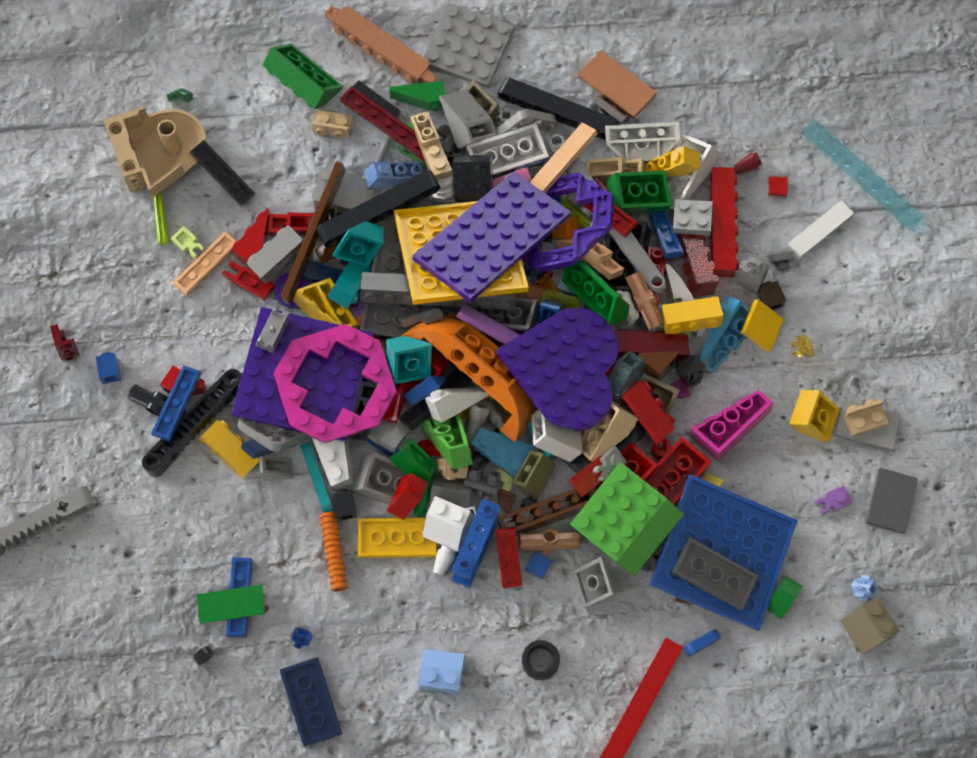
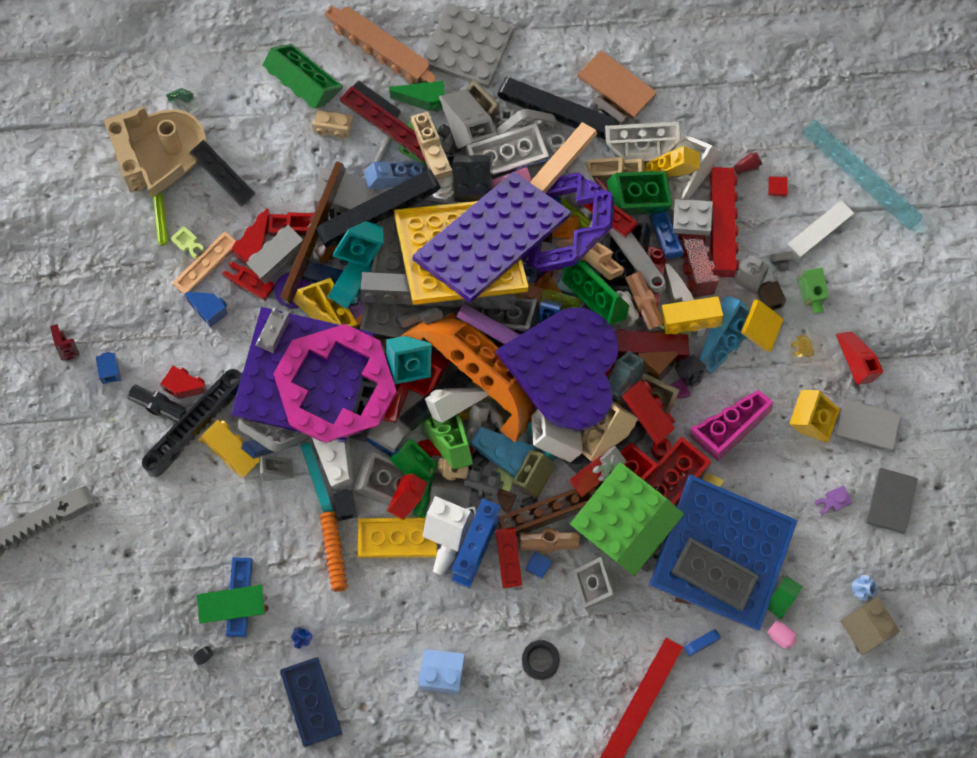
(176, 403): blue tile -> none
(207, 306): none -> blue slope
(424, 389): blue slope -> none
(782, 635): none -> bright pink brick
(813, 289): none -> bright green torso
(860, 358): none -> red slope
(865, 417): tan bracket -> none

